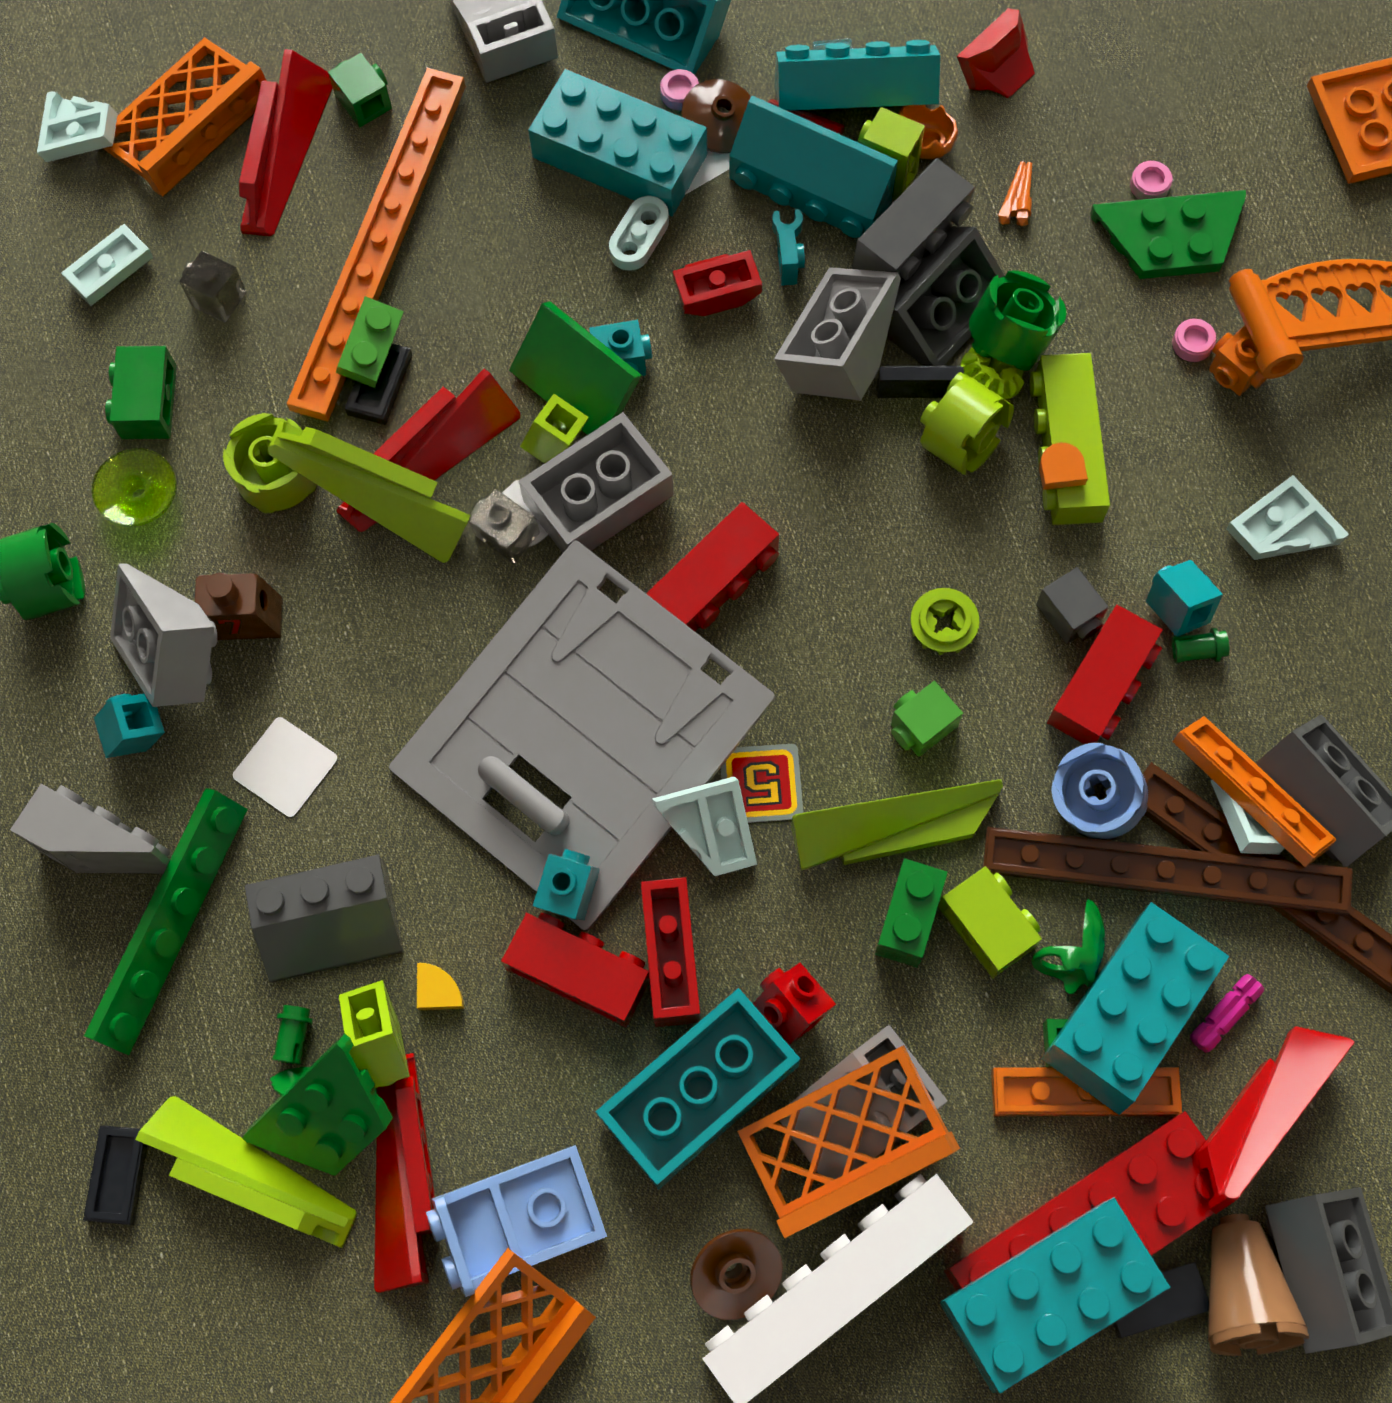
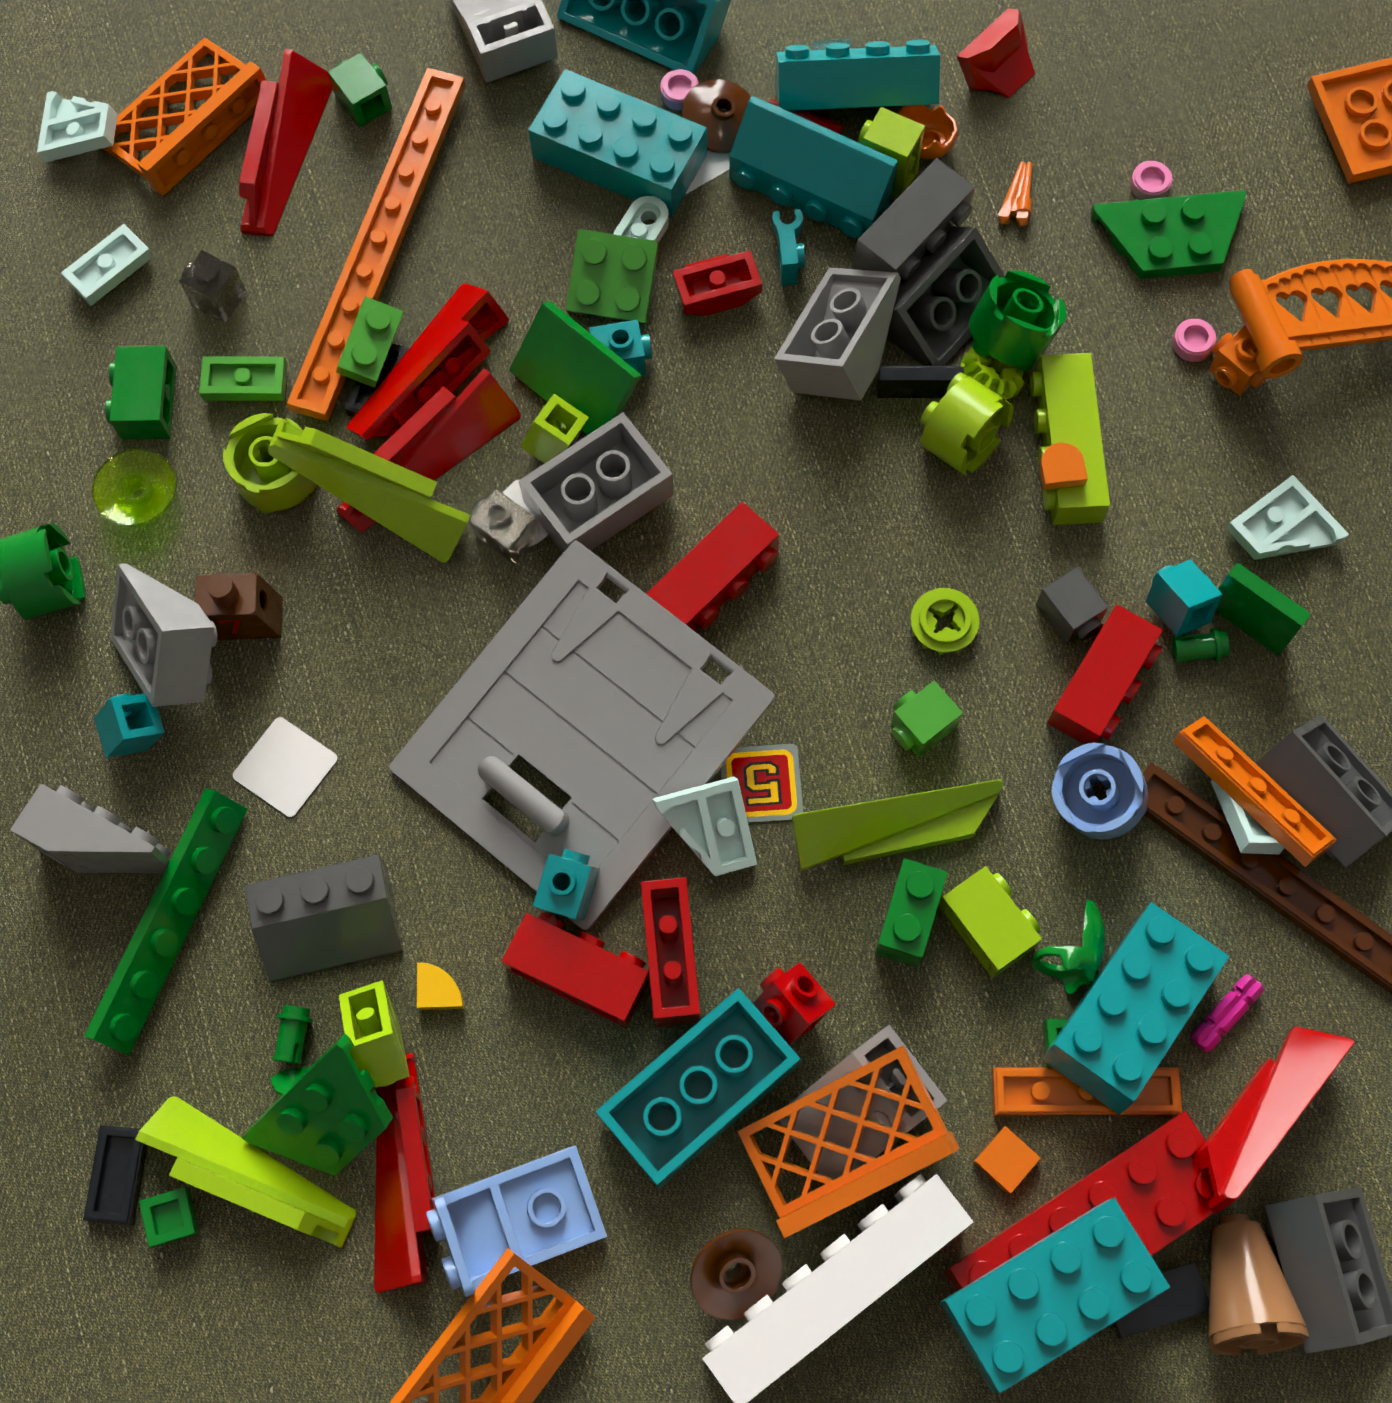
(169, 1217): none -> green plate
(243, 378): none -> bright green plate
(438, 358): none -> red wedge
(612, 276): none -> bright green plate
(1006, 1160): none -> orange tile
(1168, 871): reddish brown tile -> none
(1260, 609): none -> green tile

